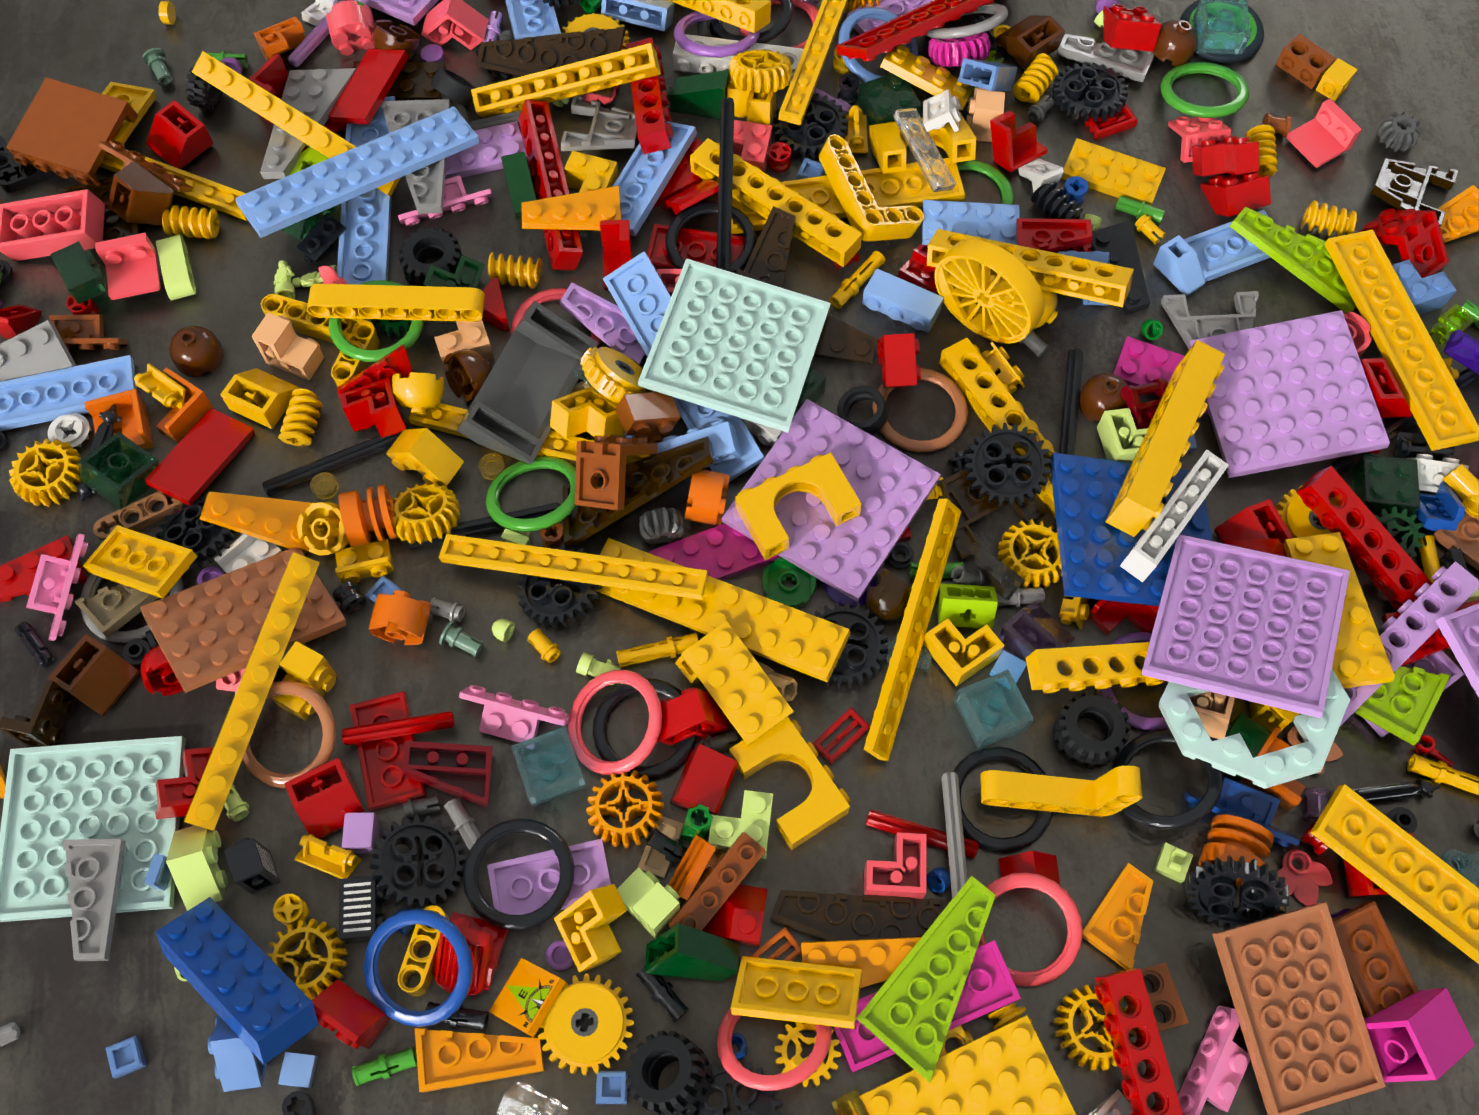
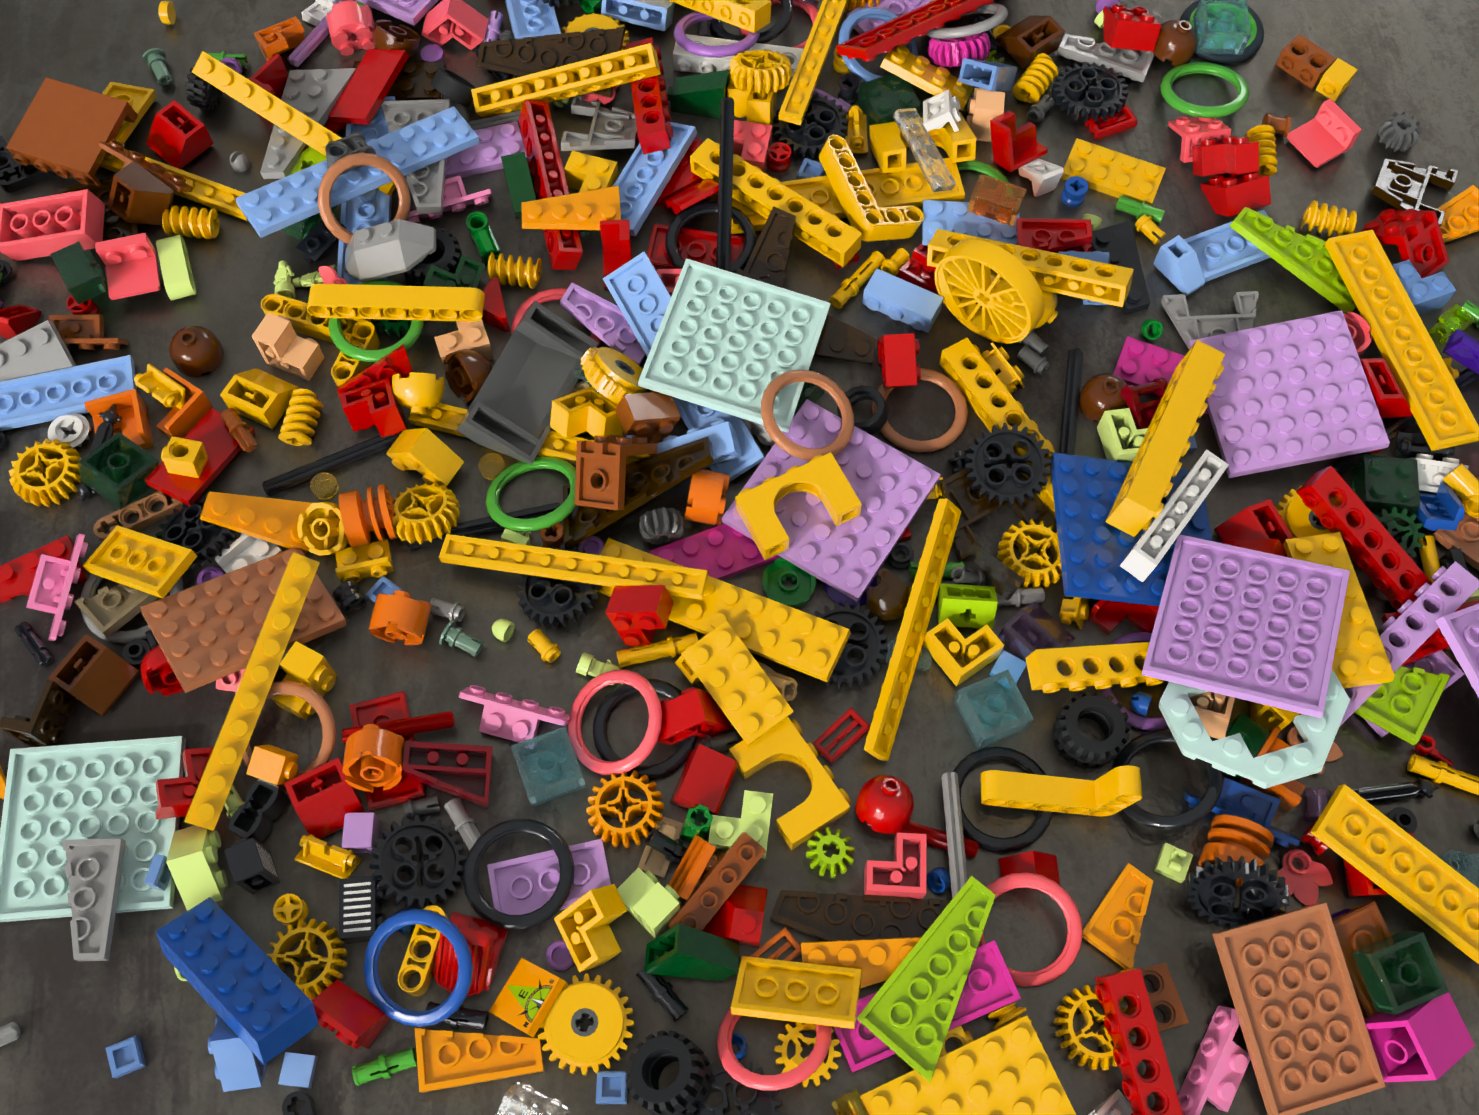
(184, 457): none -> yellow brick
(238, 430): none -> dark orange axle
(239, 161): none -> light grey hinge
(262, 806): none -> black brick
(273, 764): none -> light orange brick
(346, 163): none -> nougat wedge
(348, 145): none -> dark grey piece
(373, 758): none -> orange brick
(388, 249): none -> light grey wedge
(483, 236): none -> green piece
(592, 545): none -> medium lavender tile
(639, 612): none -> red brick
(824, 843): none -> lime gear
(829, 386): none -> nougat wedge
(885, 804): none -> red cylinder
(895, 262): none -> yellow pin
(996, 200): none -> clear orange brick
(1034, 360): none -> dark grey pin
(1055, 205): black piece -> none
(1140, 702): none -> blue hinge
(1400, 972): none -> clear green brick

